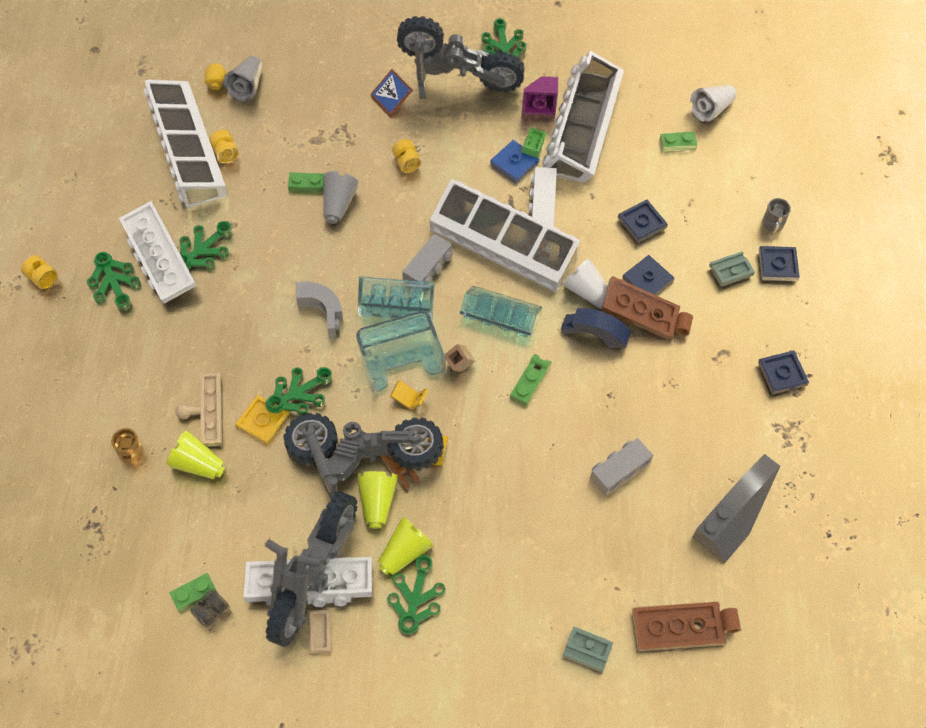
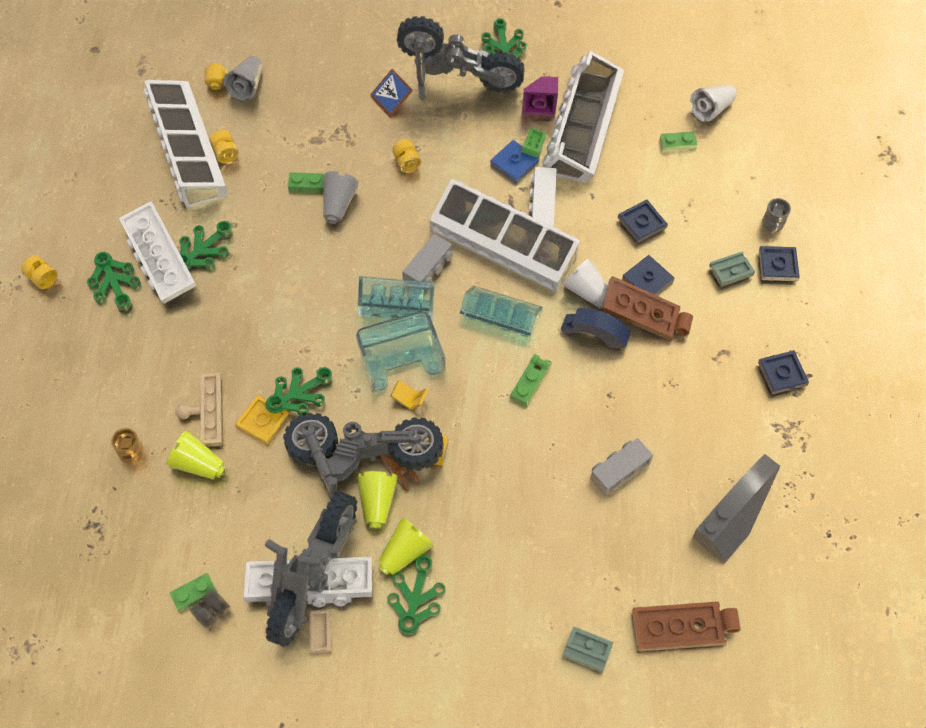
(319, 296): light grey arch -> none
(459, 358): medium nougat brick -> none

